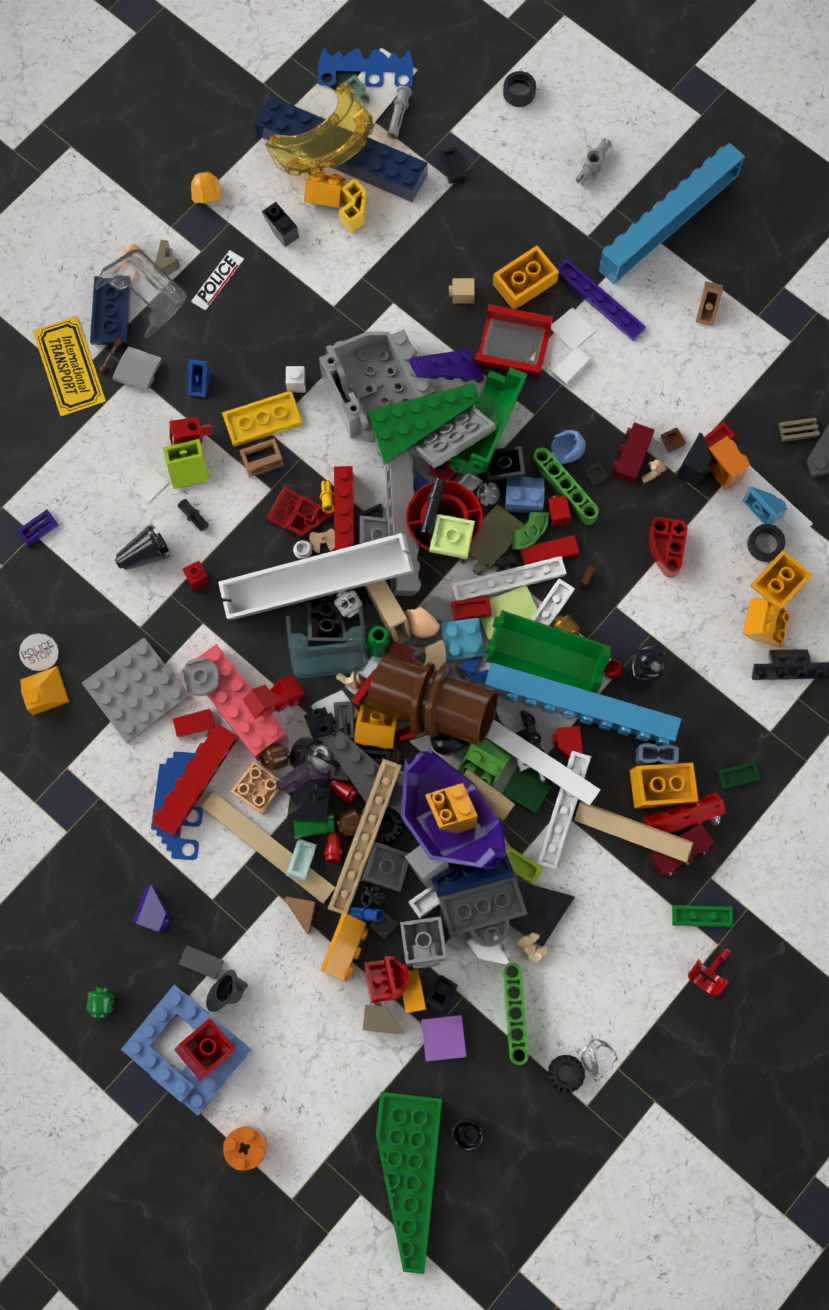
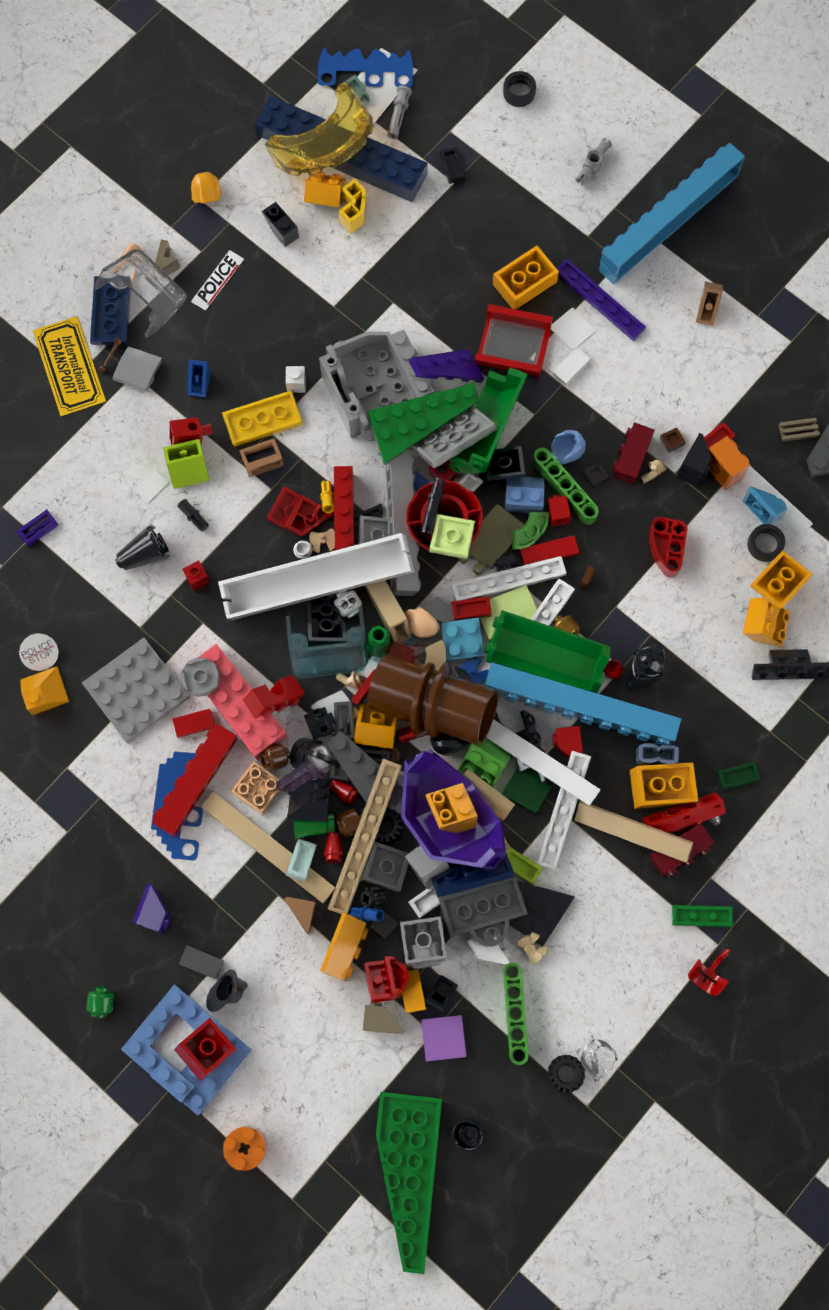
(462, 290): tan brick -> none
(488, 493): light grey gear -> none

